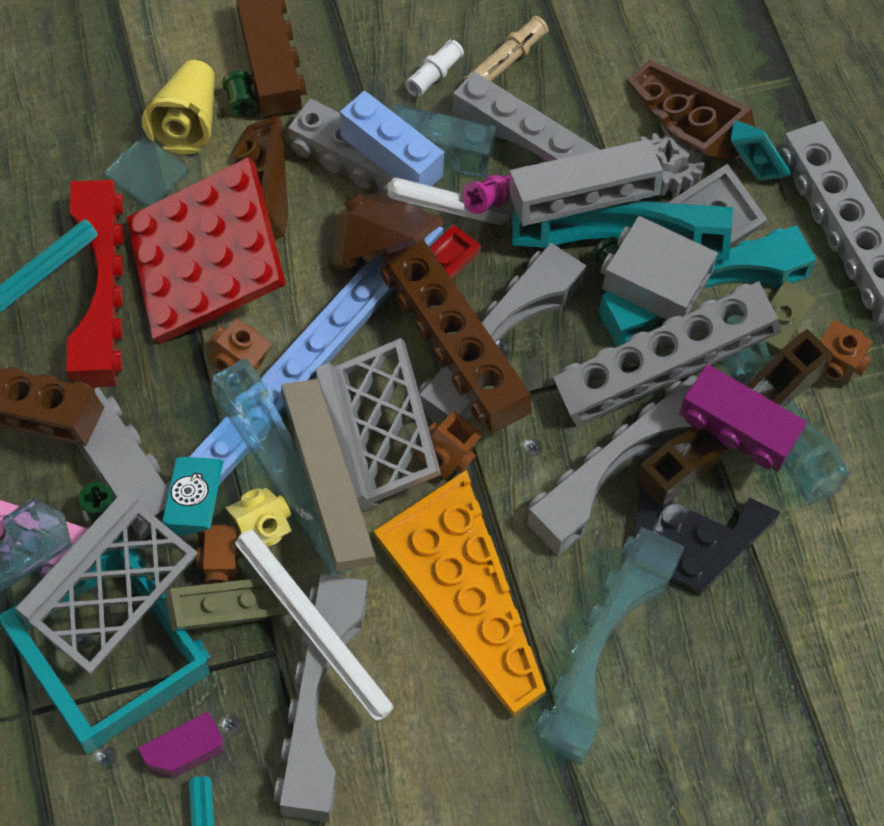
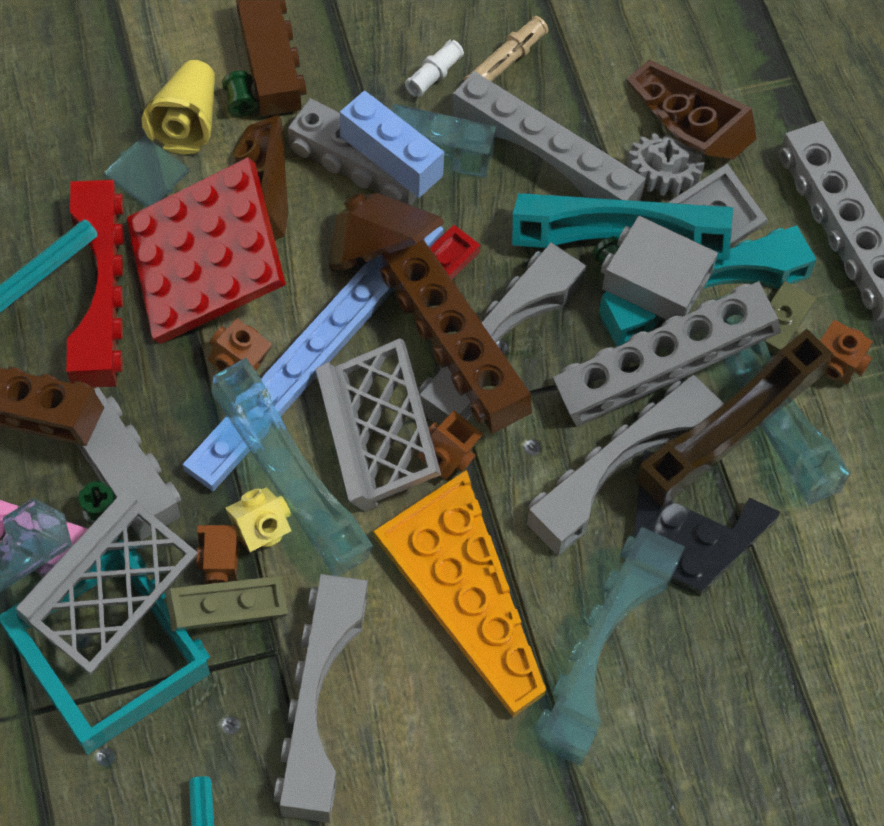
(183, 747): magenta piece -> none
(192, 495): teal slope -> none
(314, 625): white axle -> none
(327, 475): dark tan tile -> none
(441, 200): white axle -> none
(481, 195): dark pink pin -> none
(585, 182): light grey brick -> none
(742, 418): magenta brick -> none
(758, 152): teal slope -> none

